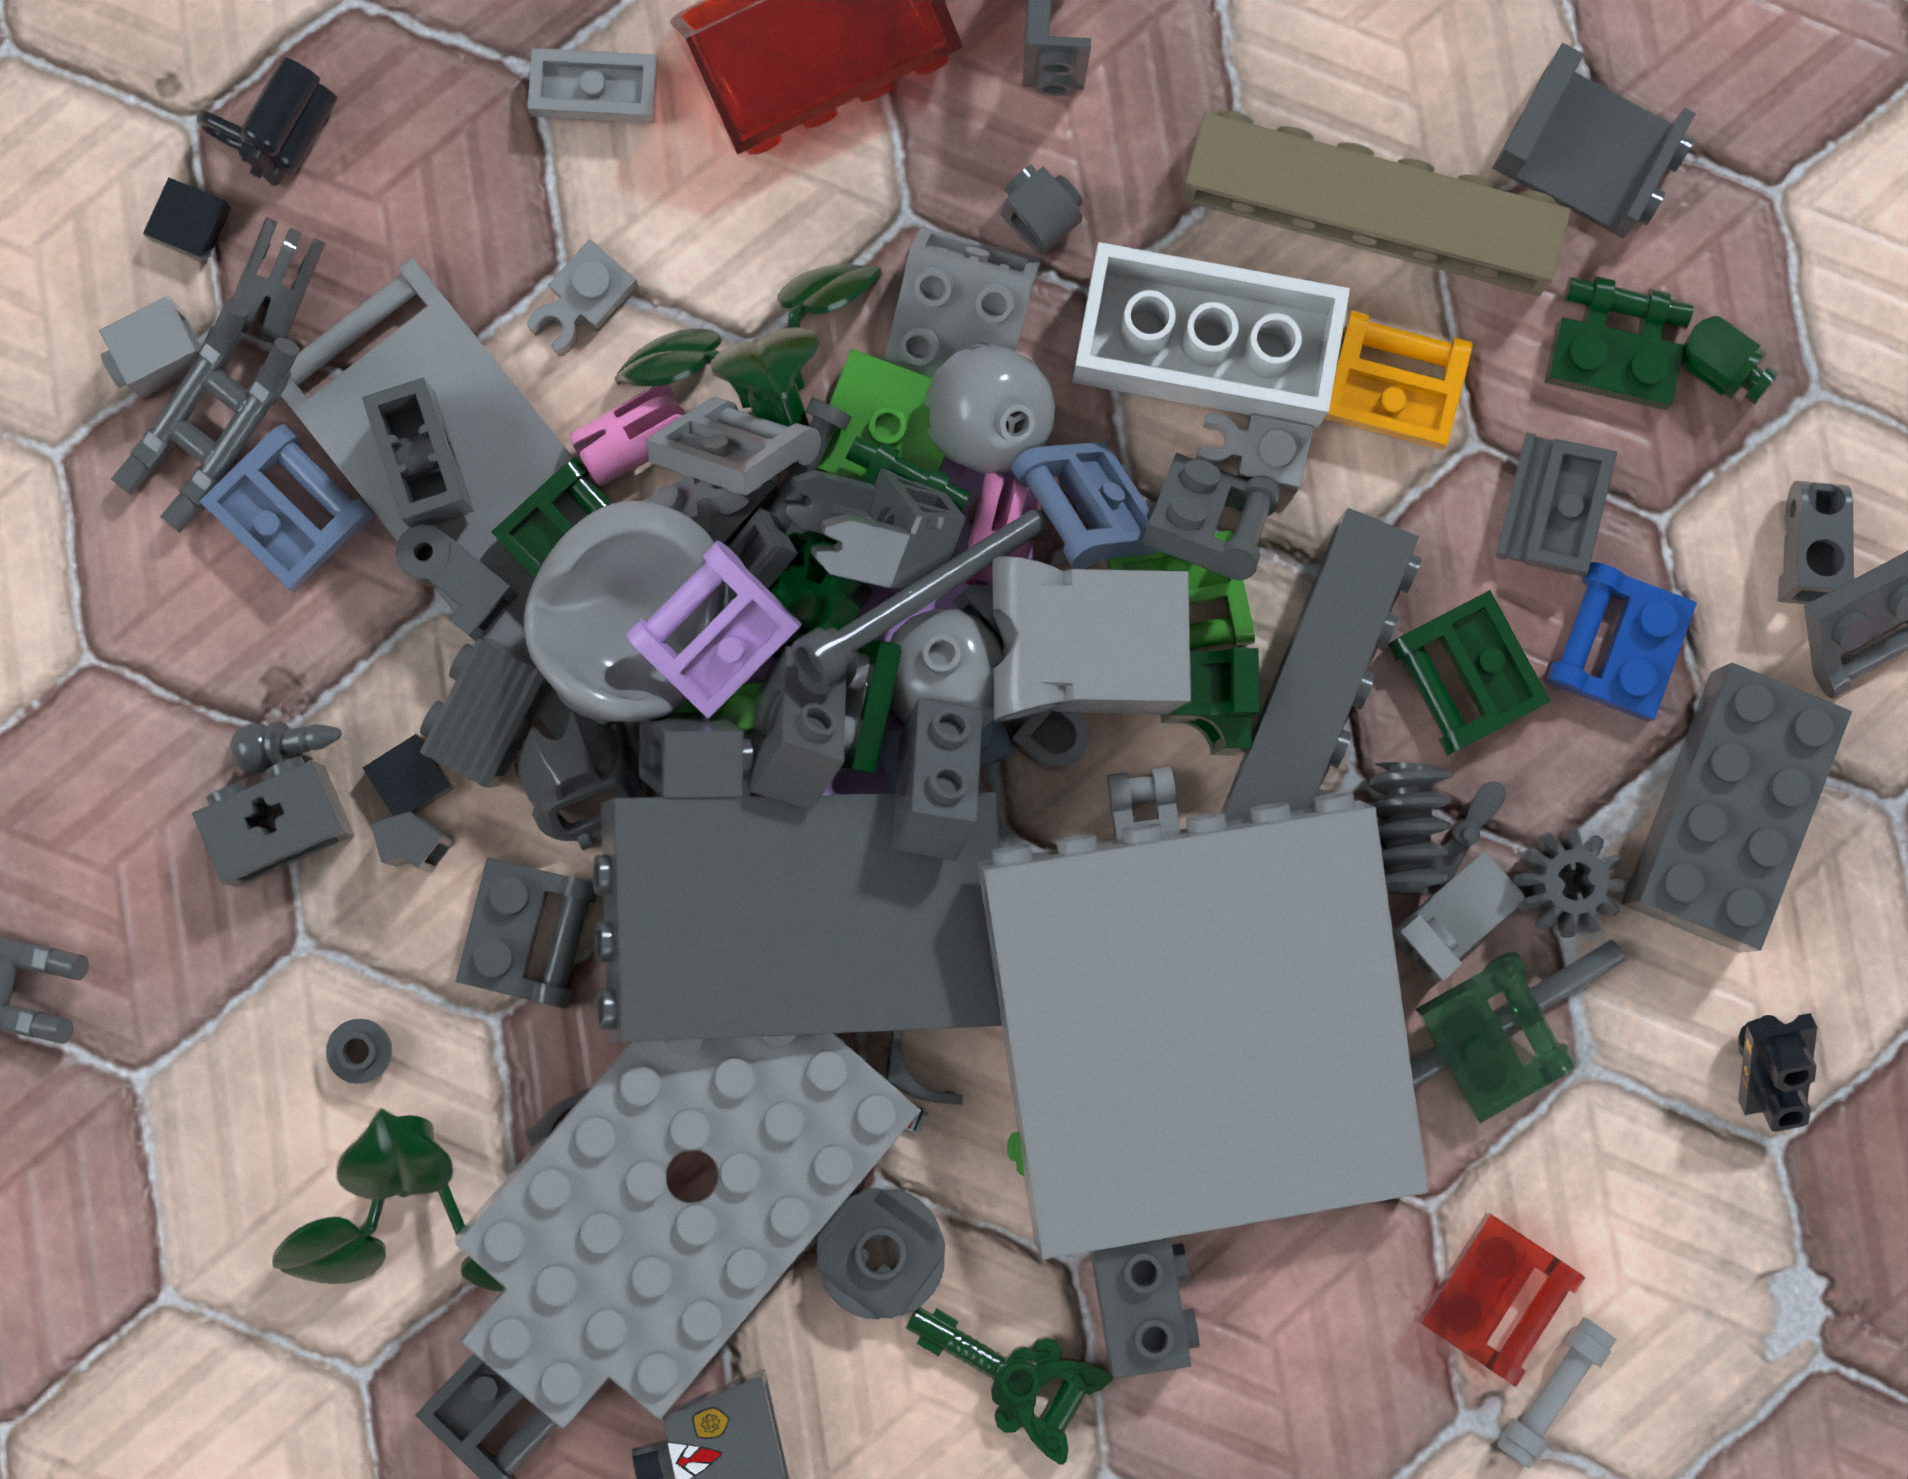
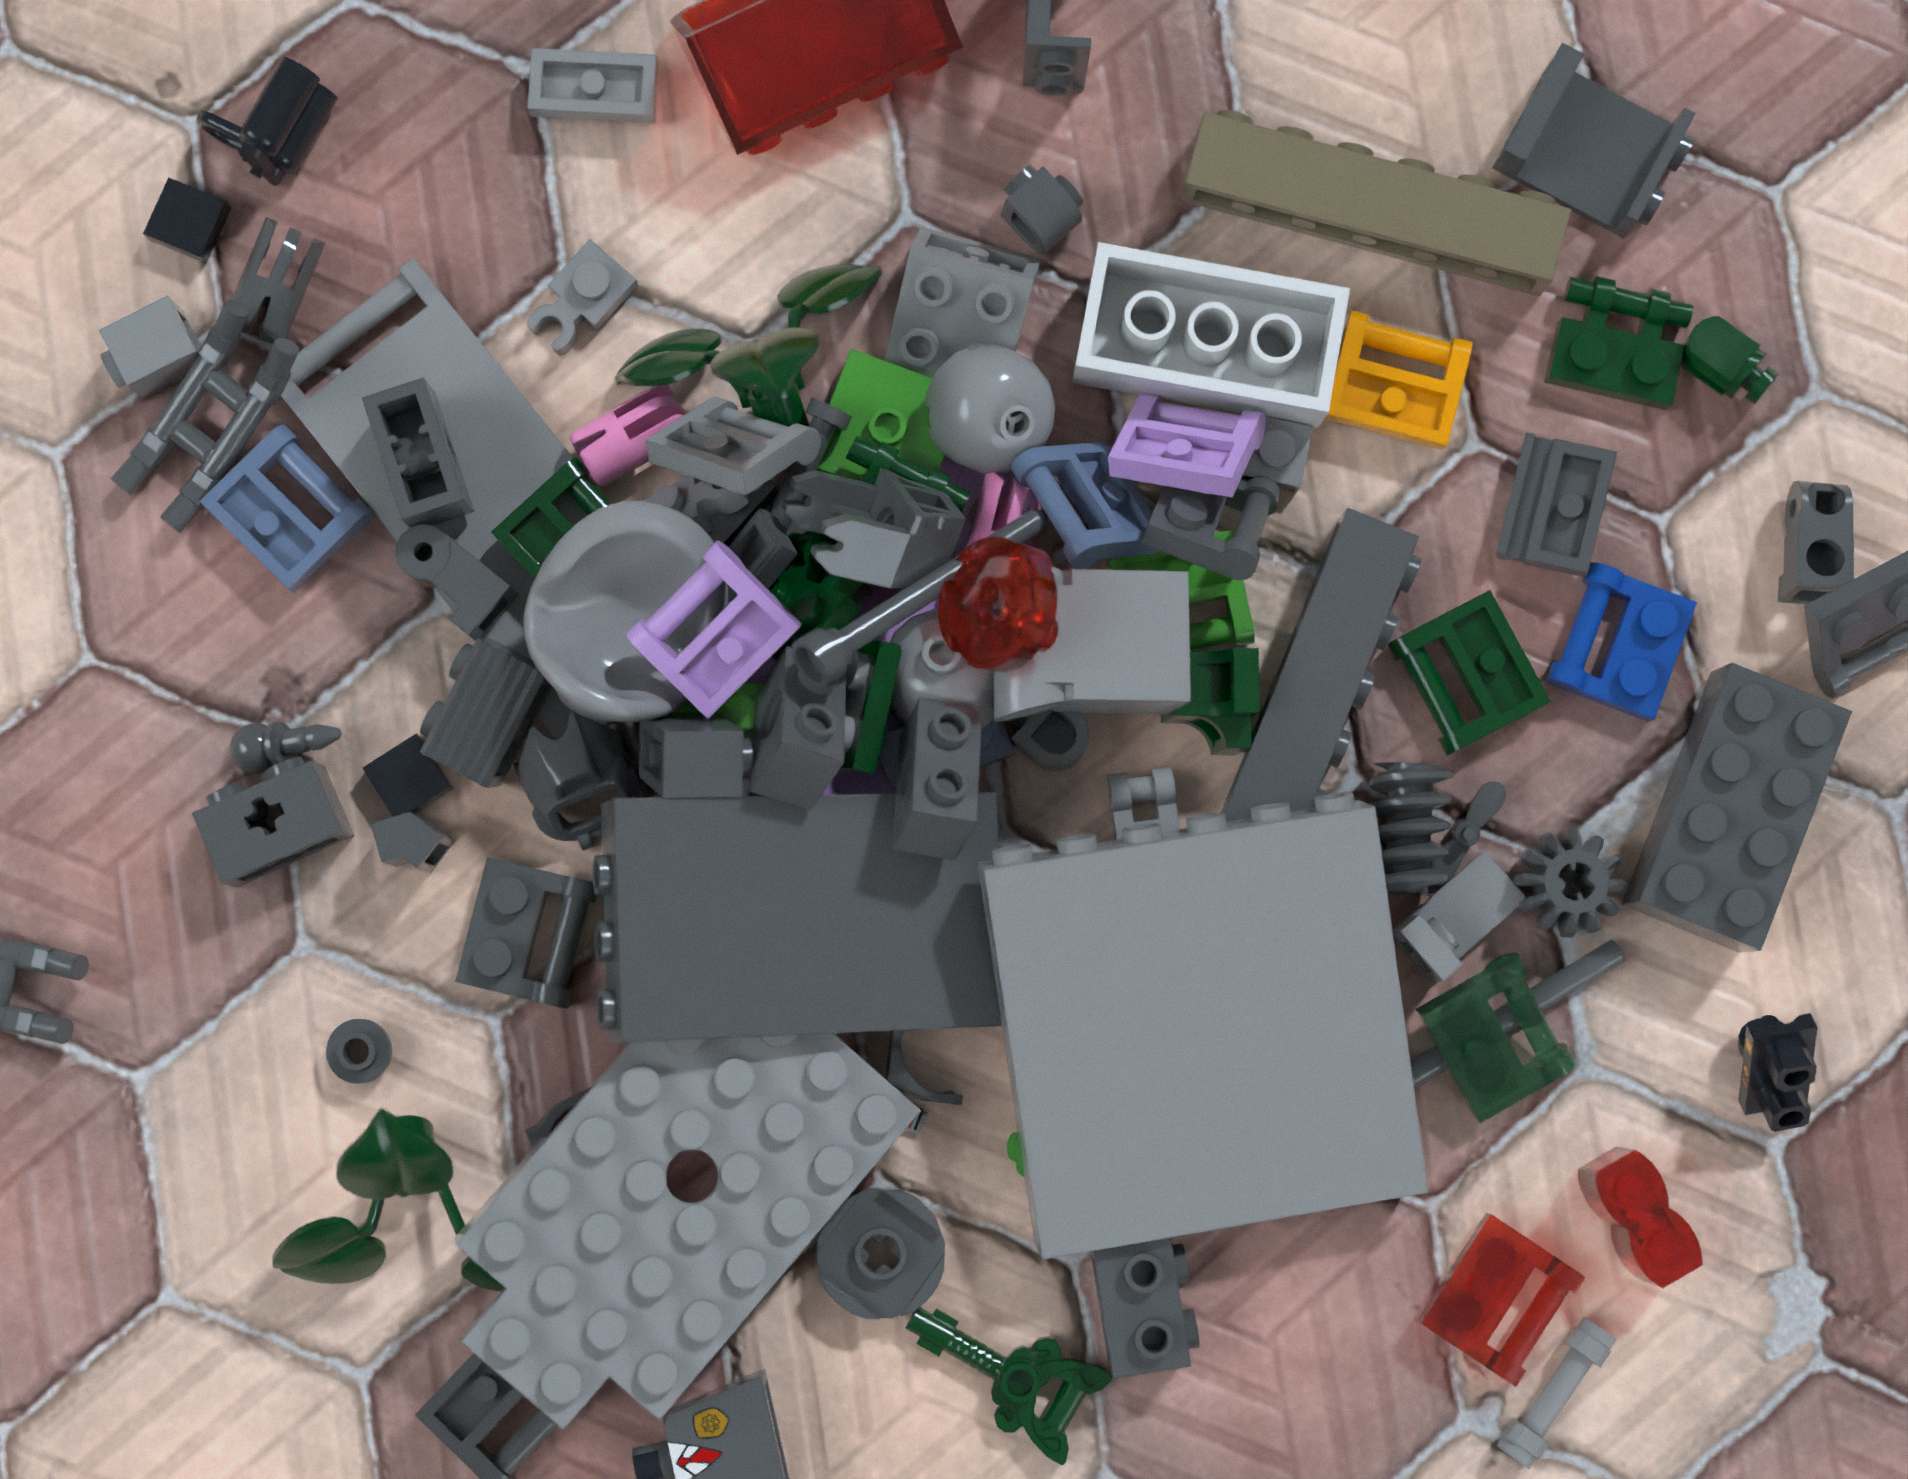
(1028, 612): none -> clear red plate
(1185, 446): none -> lavender plate
(1645, 1232): none -> clear red brick

